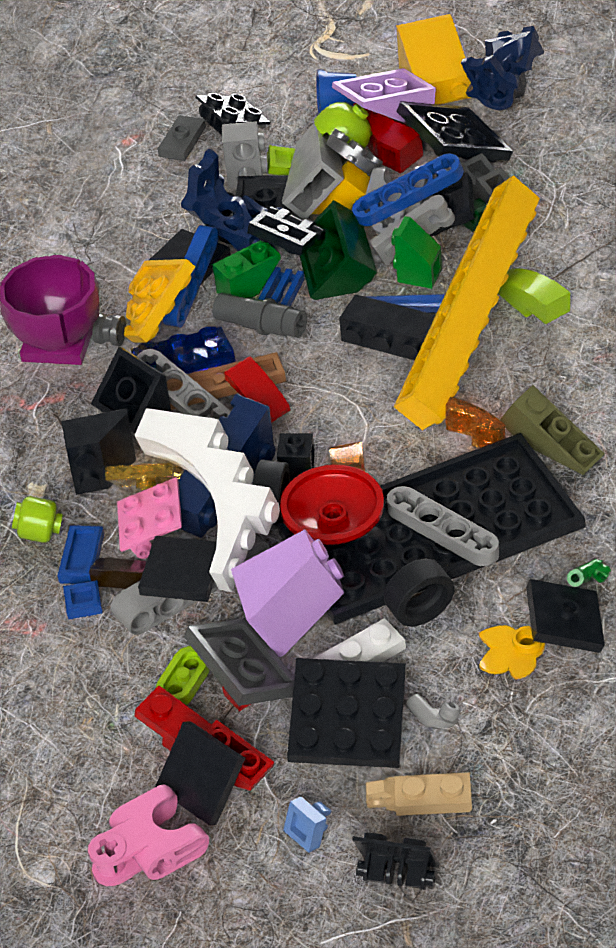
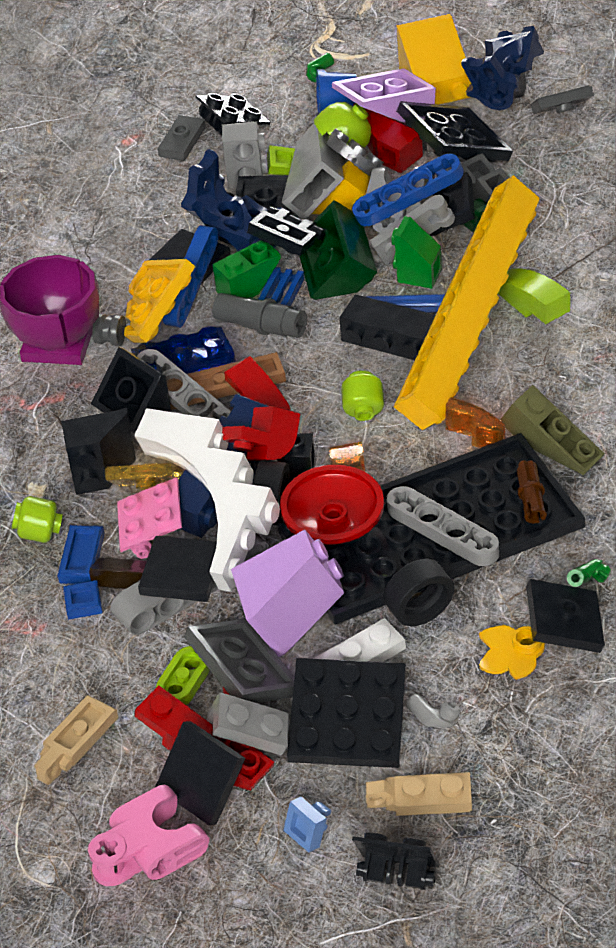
(74, 738): none -> tan hinge
(249, 723): none -> light grey bracket
(270, 434): none -> red brick
(322, 62): none -> green arm
(362, 395): none -> lime head
(531, 491): none -> reddish brown axle
(562, 101): none -> dark grey plate

